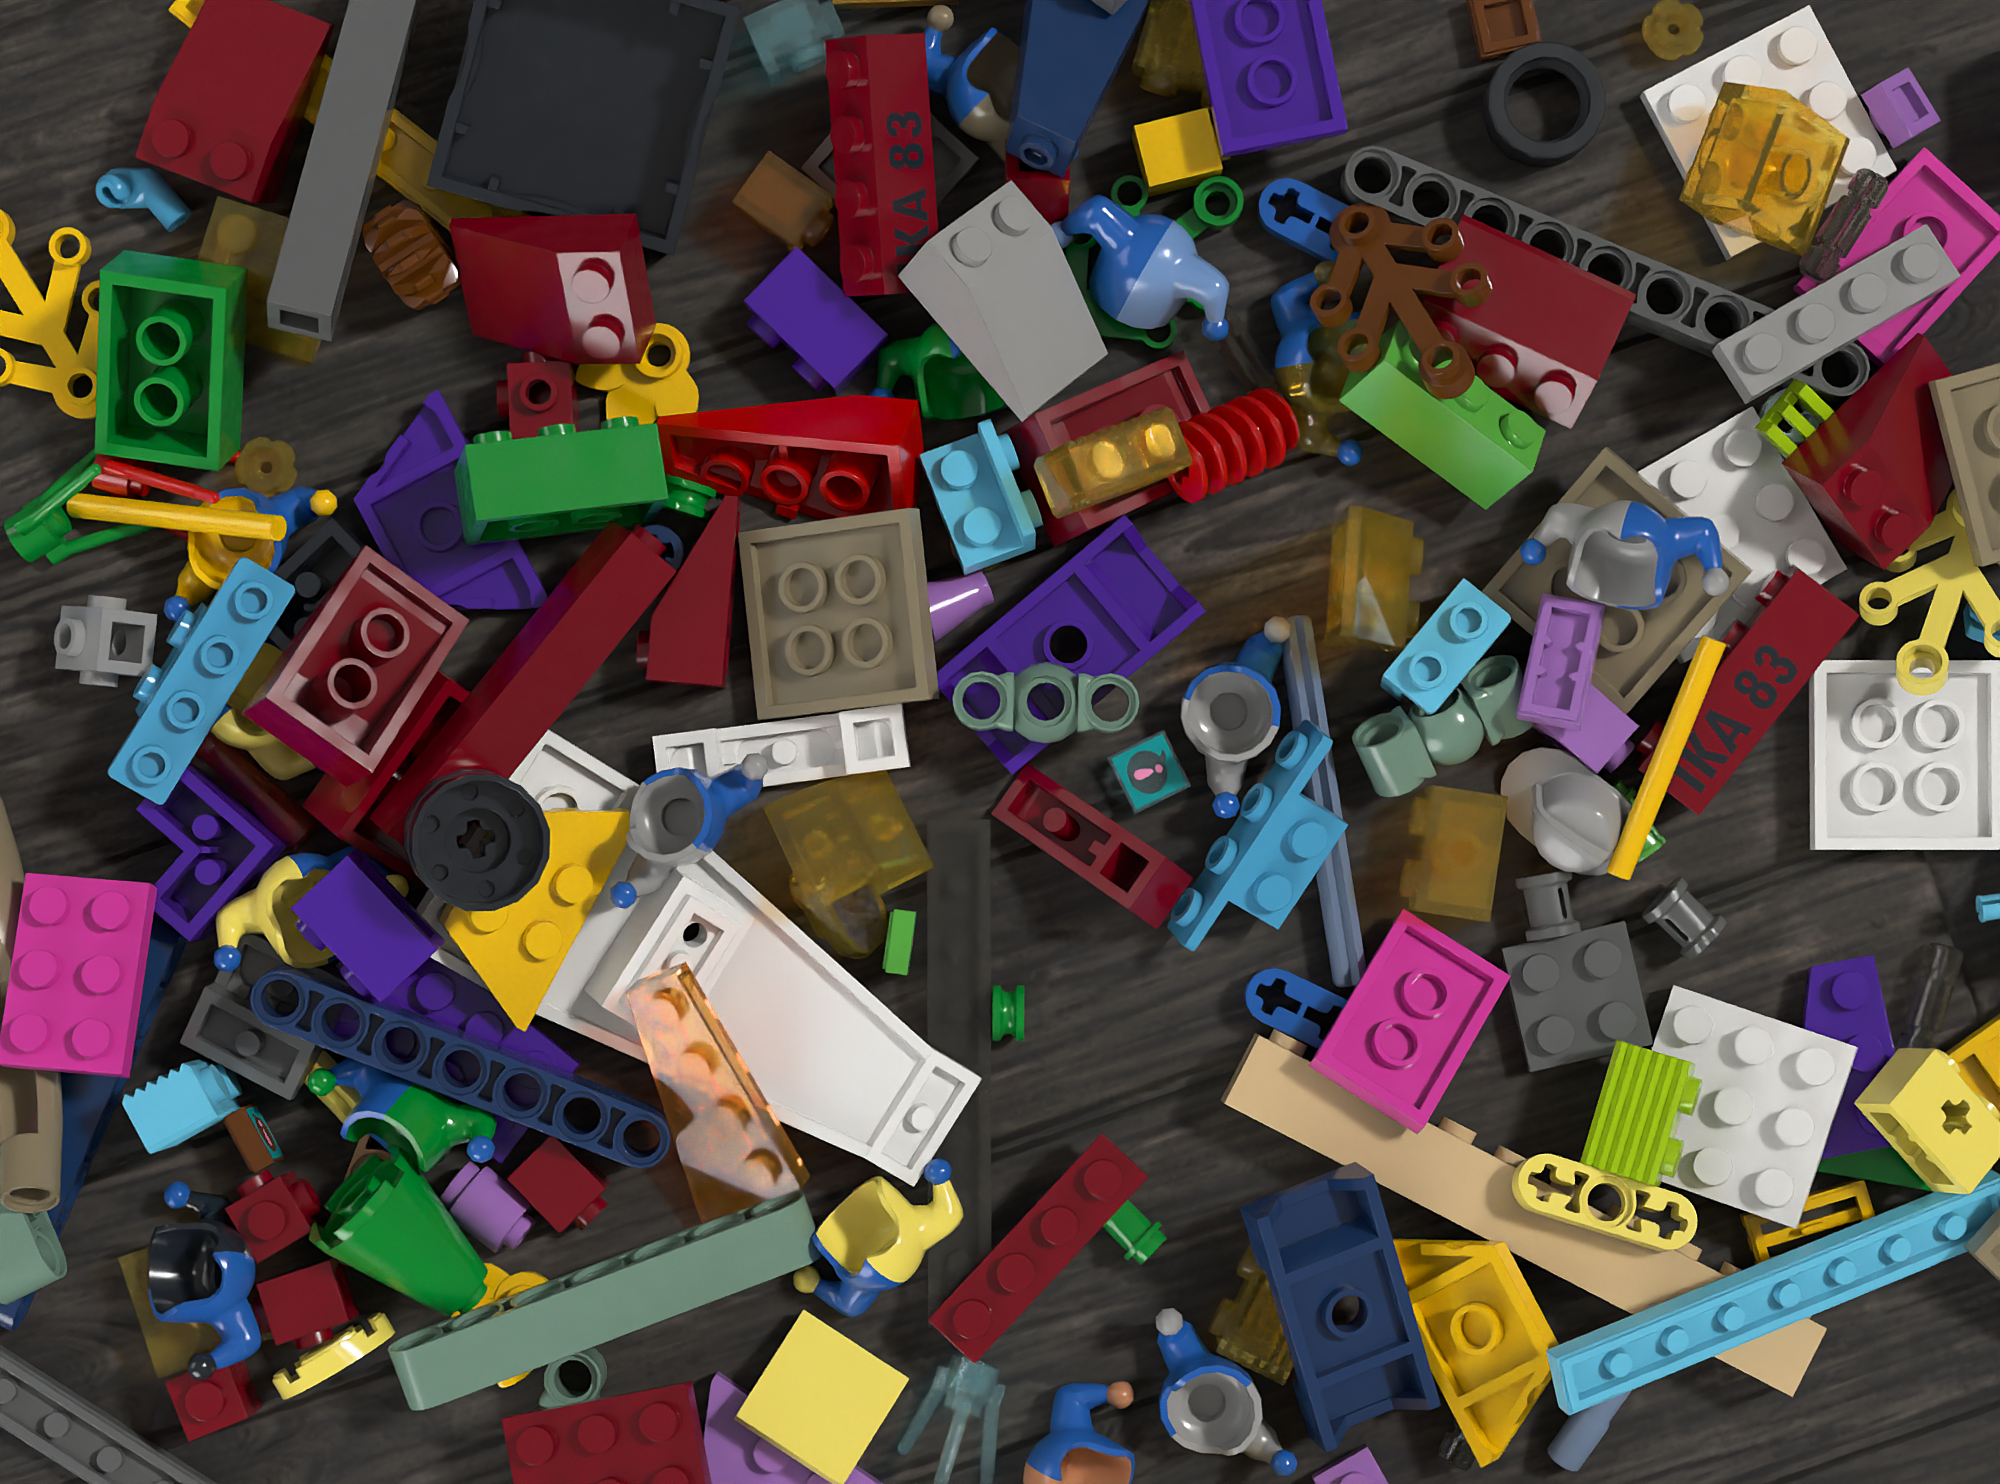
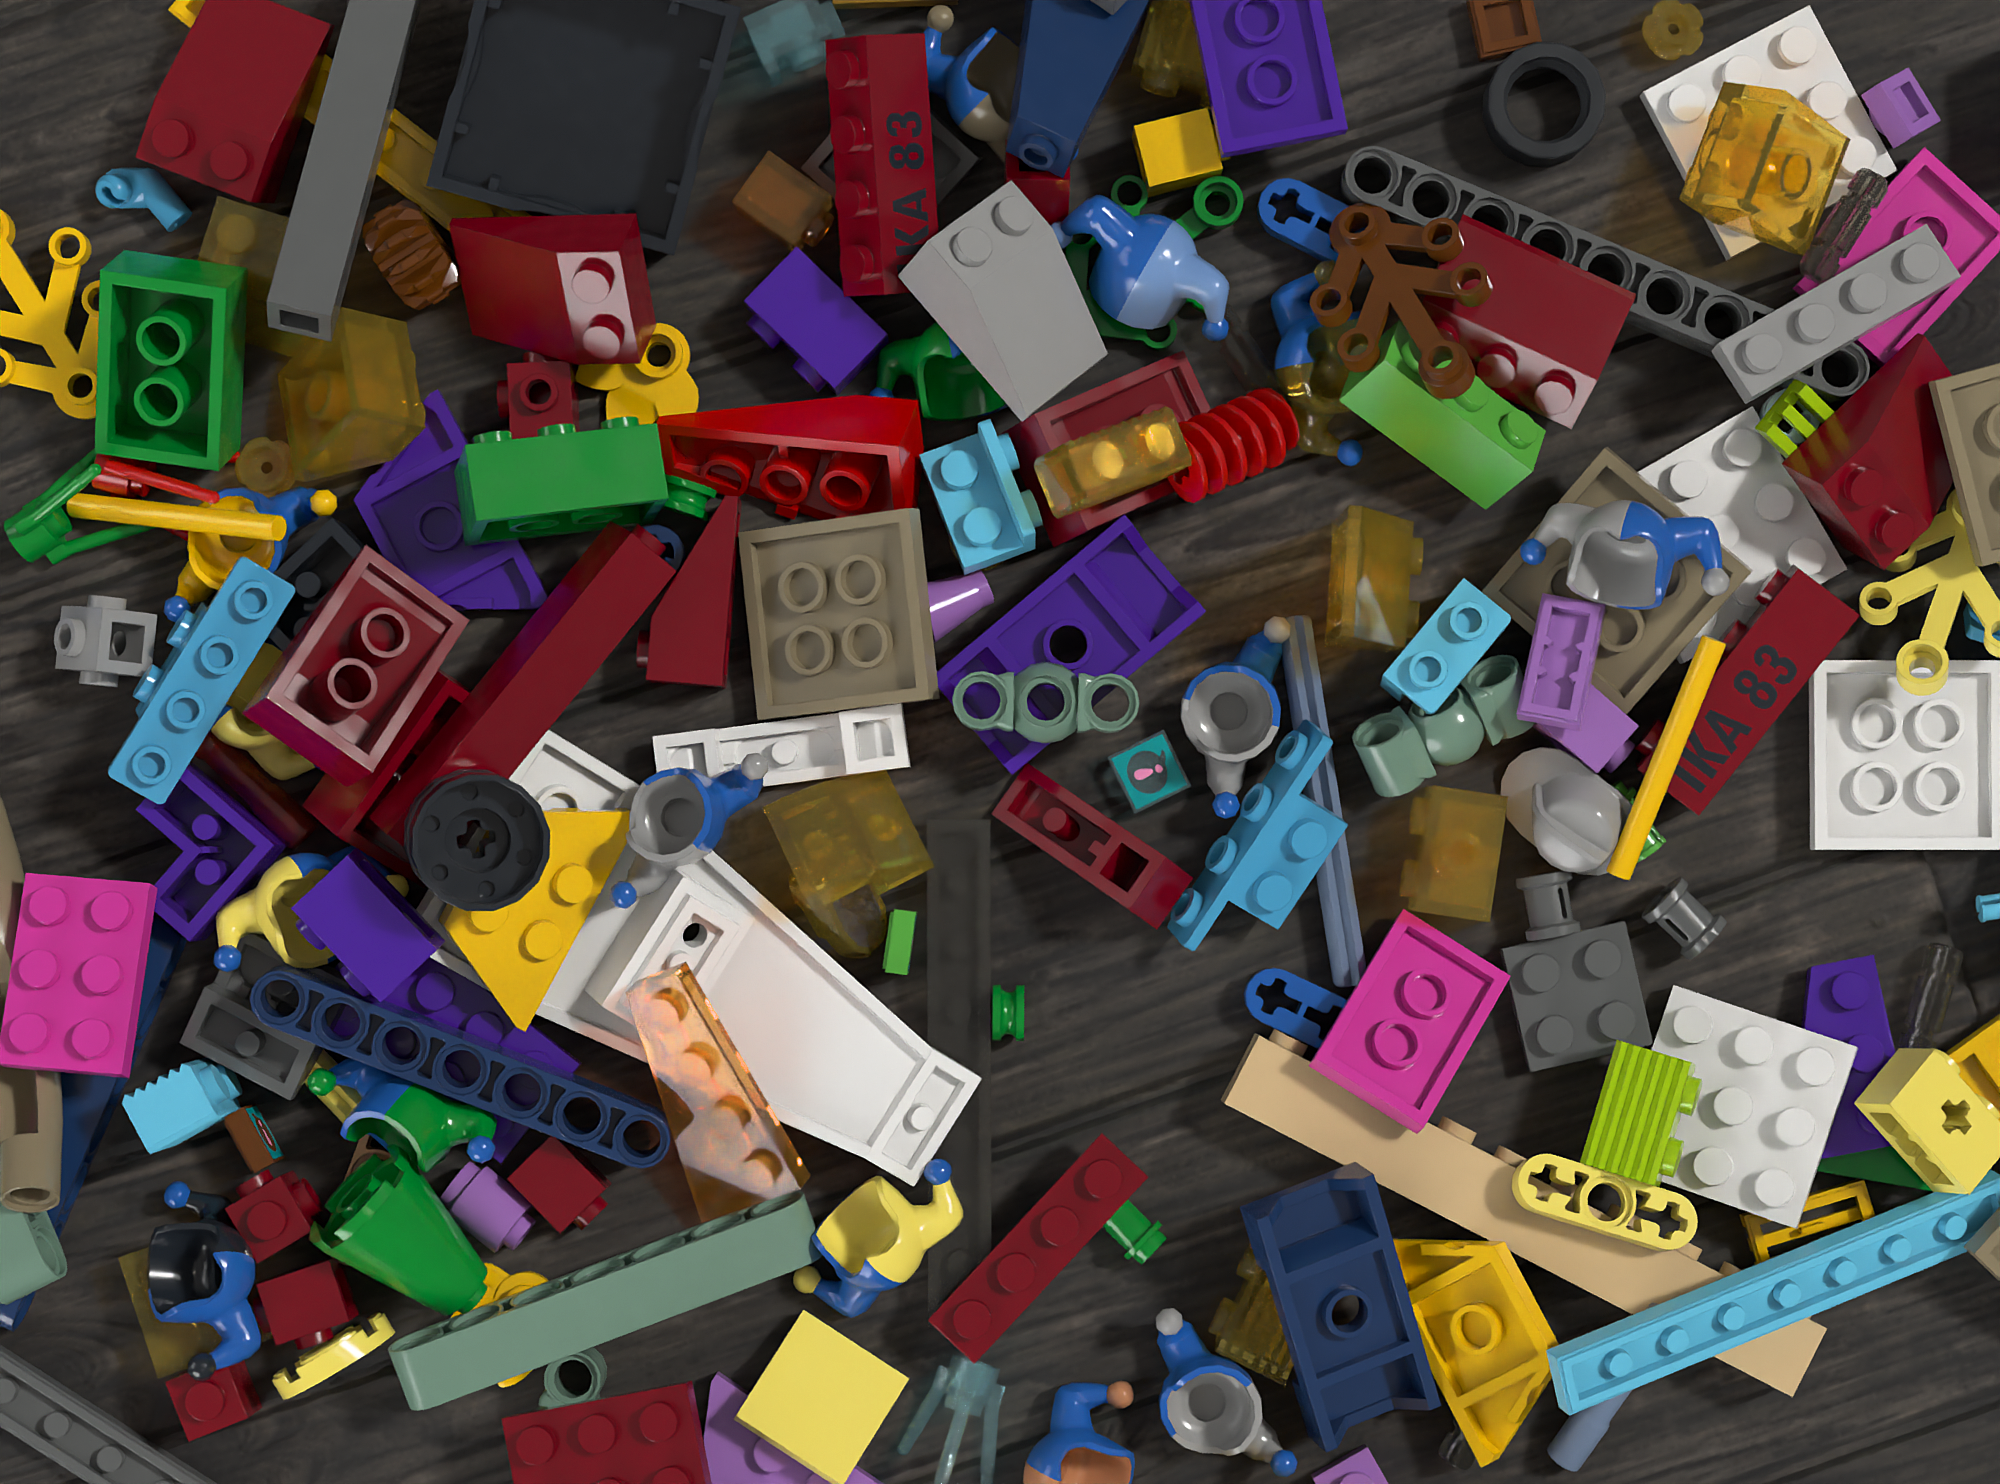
(351, 397): none -> clear yellow slope

